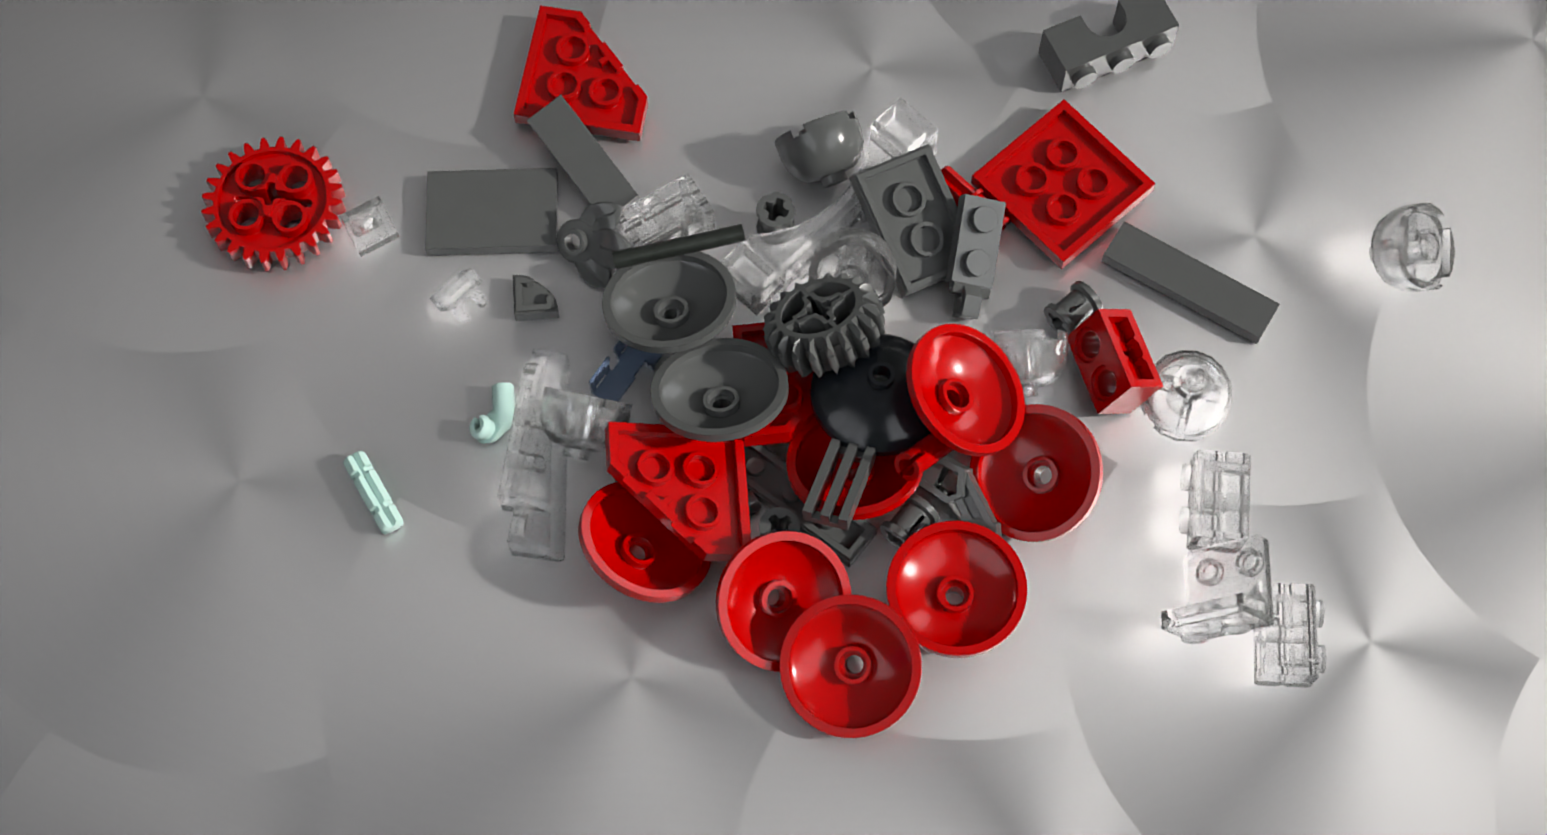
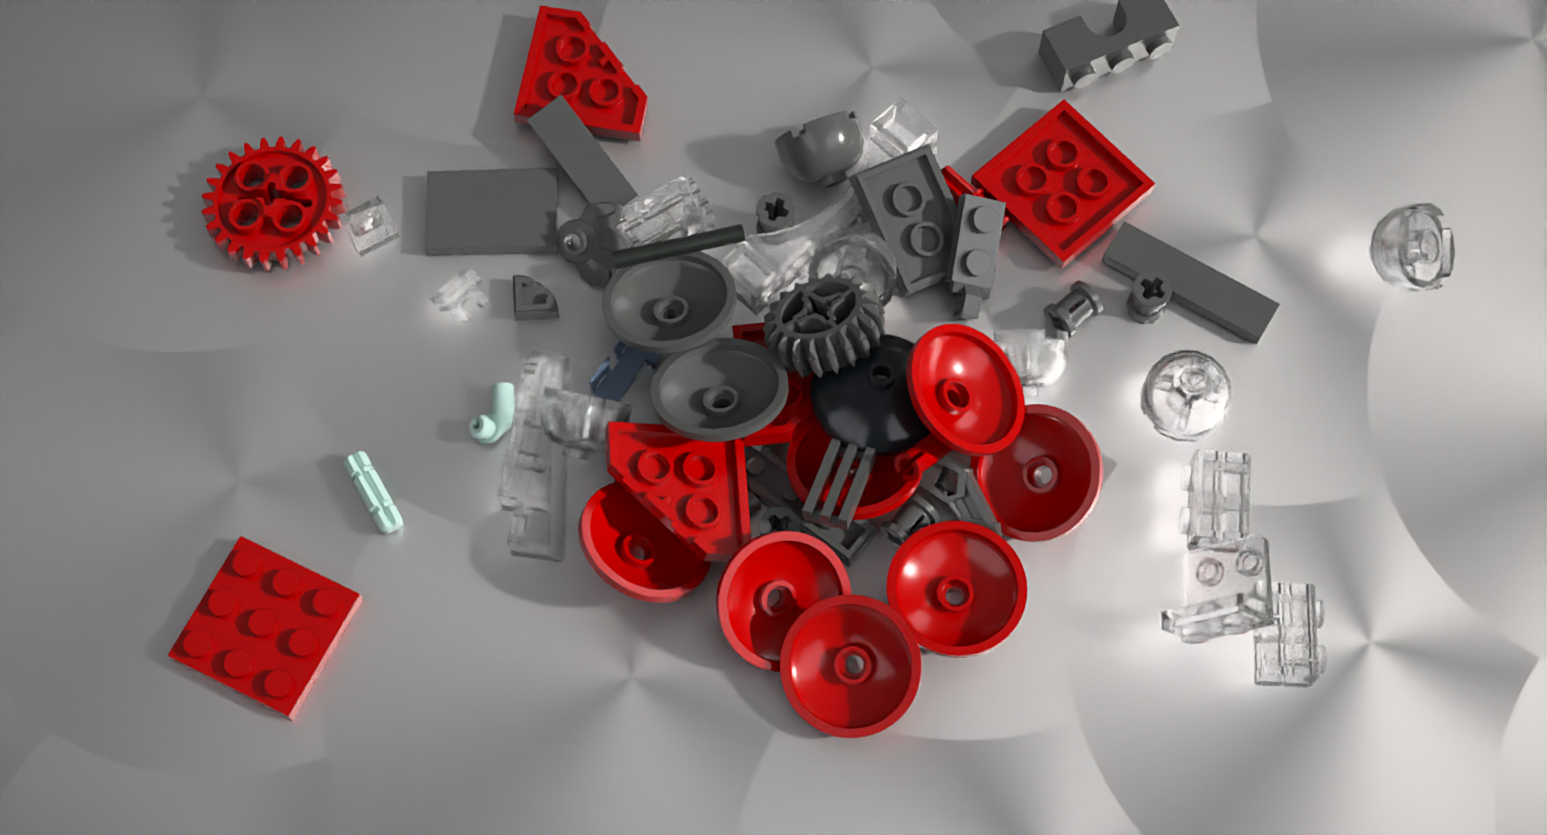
(265, 627): none -> red plate
(1114, 361): red brick -> none
(1142, 288): none -> dark grey bush

